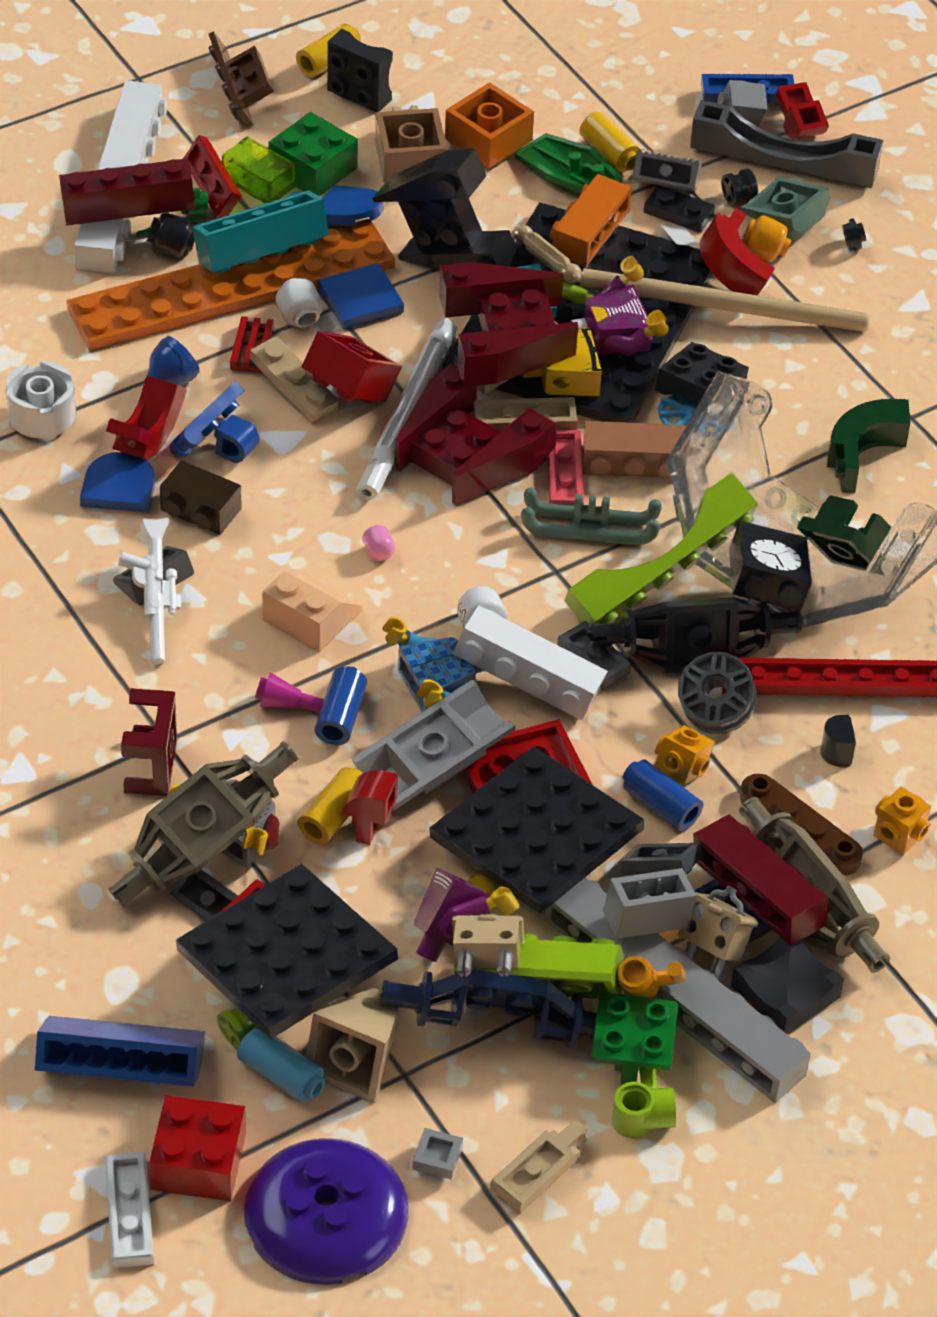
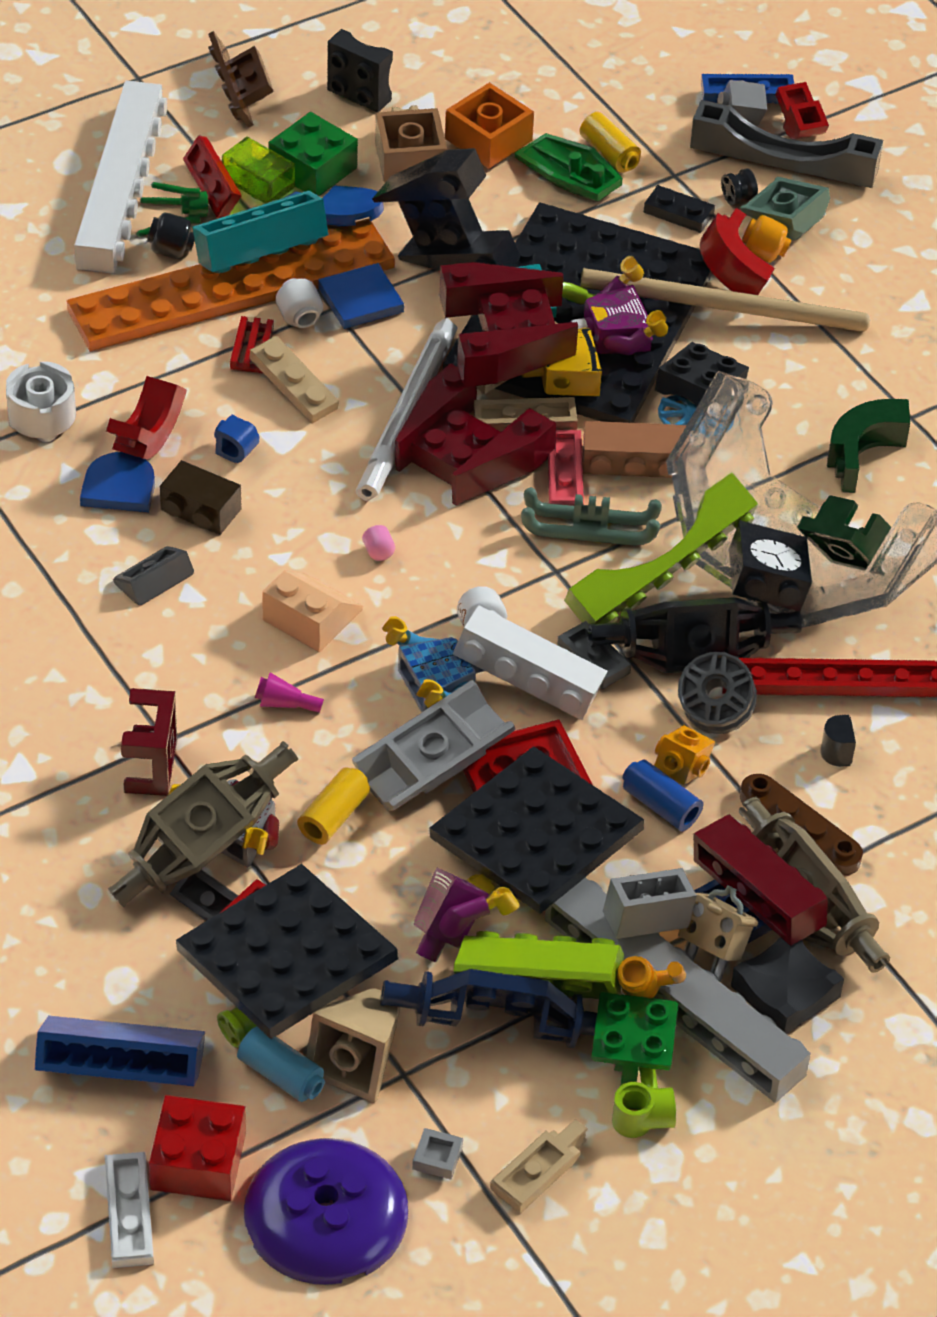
(127, 191): dark red brick -> none
(158, 593): white piece -> none
(172, 362): blue helmet -> none
(206, 421): blue plate -> none
(313, 57): yellow brick -> none
(341, 705): blue brick -> none
(350, 368): red brick -> none
(371, 802): red brick -> none
(487, 942): tan piece -> none
(547, 253): tan wheel -> none
(591, 219): orange brick -> none
(660, 857): dark grey plate -> none
(666, 170): light grey brick -> none
(680, 235): white sticker -> none
(854, 234): black plate -> none
(902, 820): light orange brick -> none

